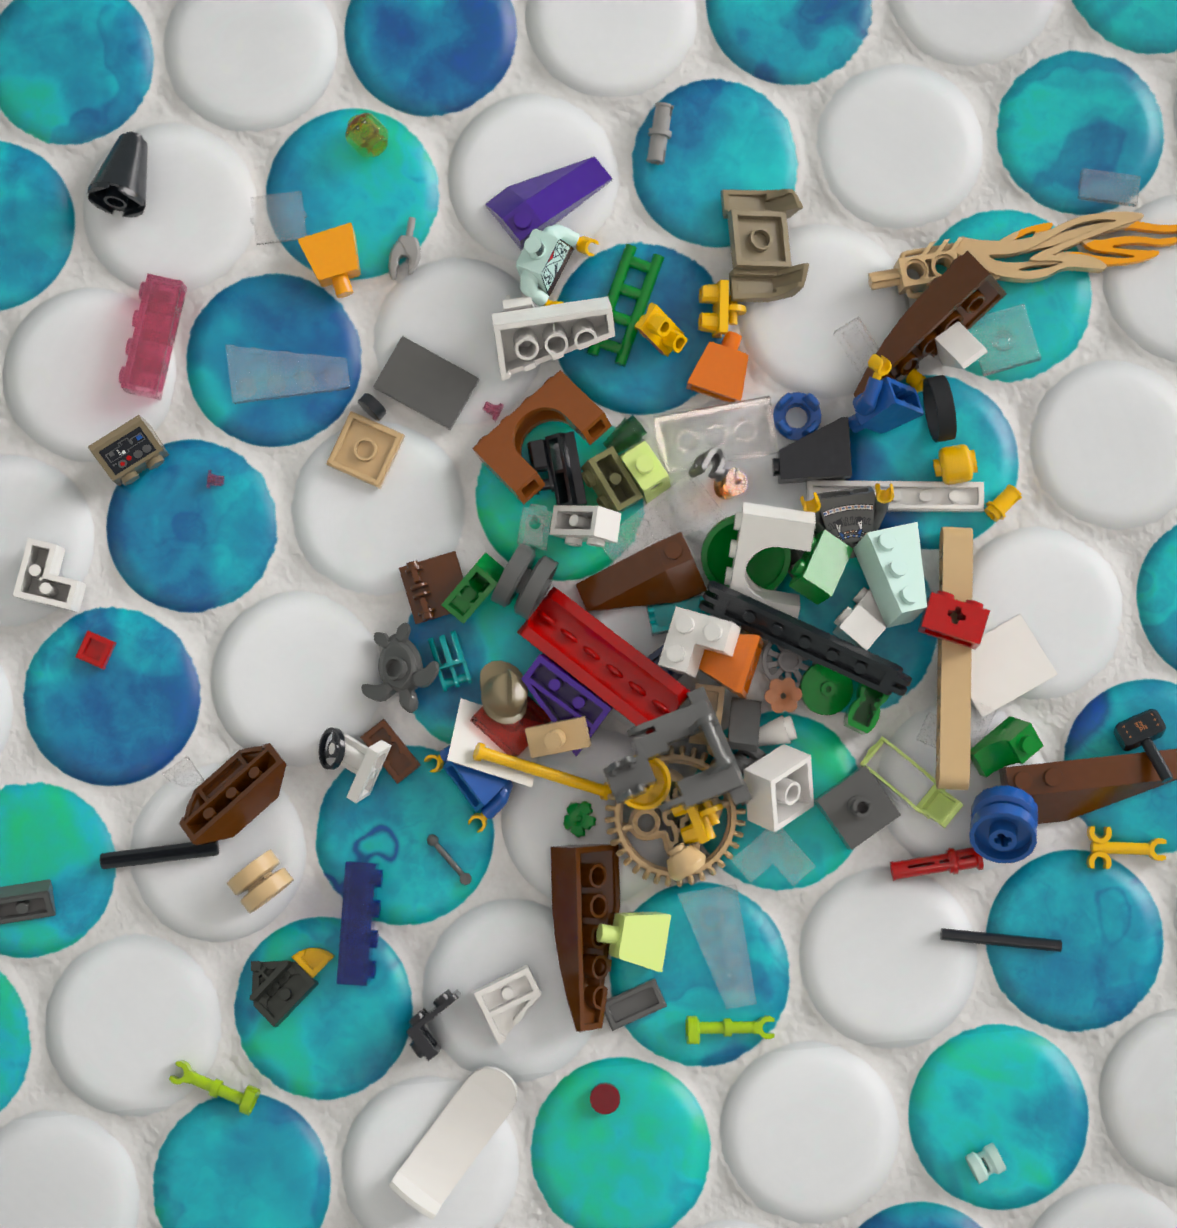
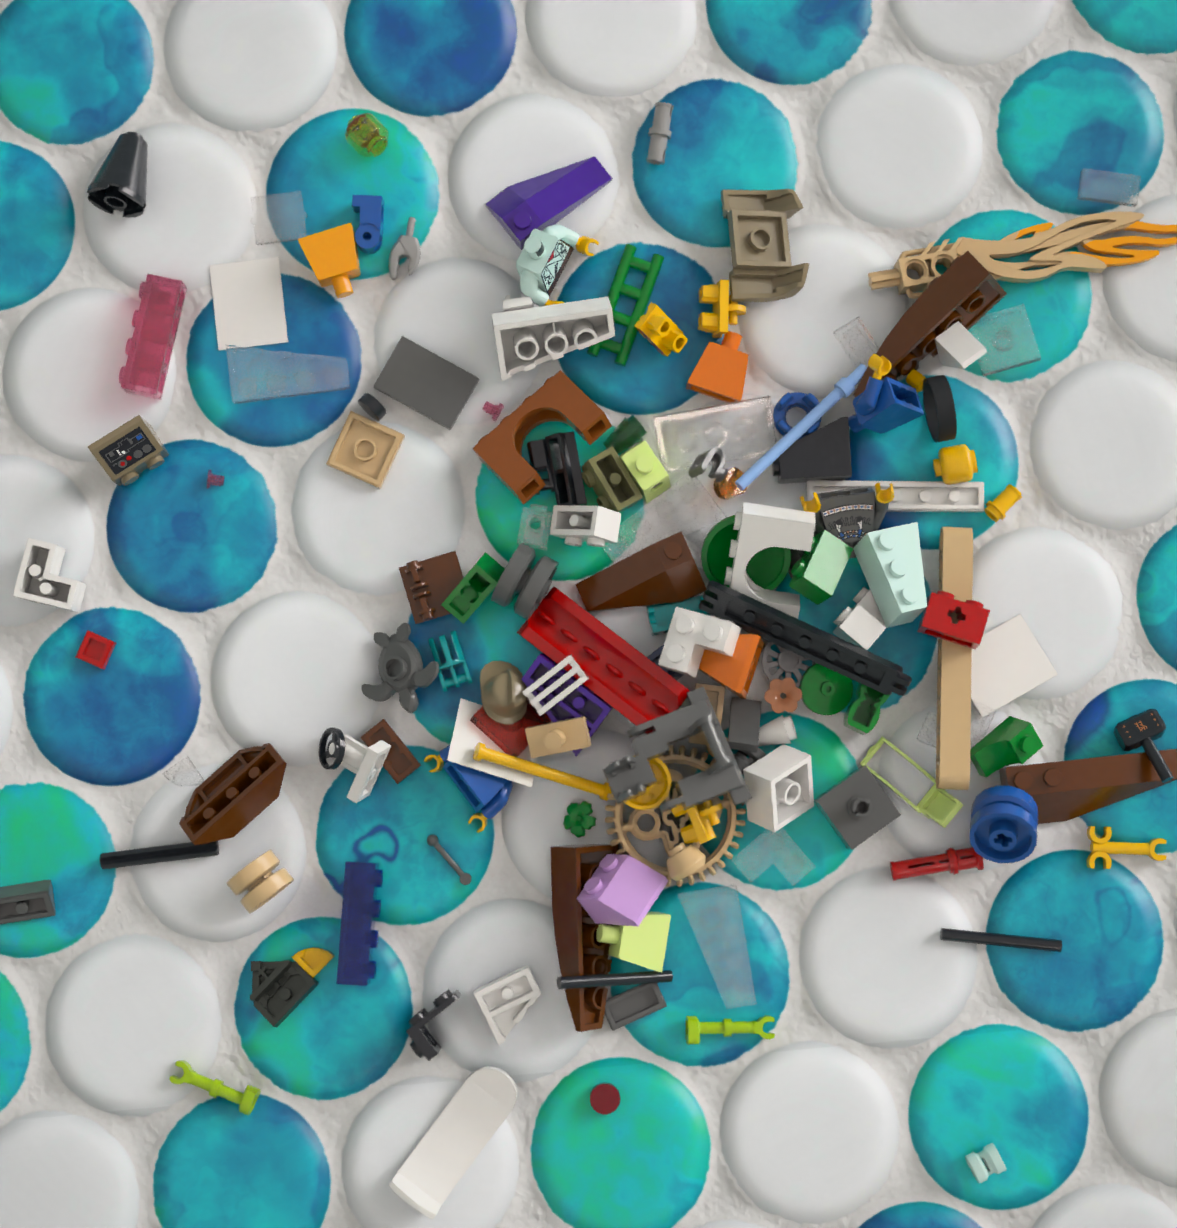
(248, 303): none -> white sticker
(370, 229): none -> blue leg
(535, 700): none -> white tile
(614, 979): none -> black bar
(621, 891): none -> lavender slope
(843, 388): none -> light blue bar

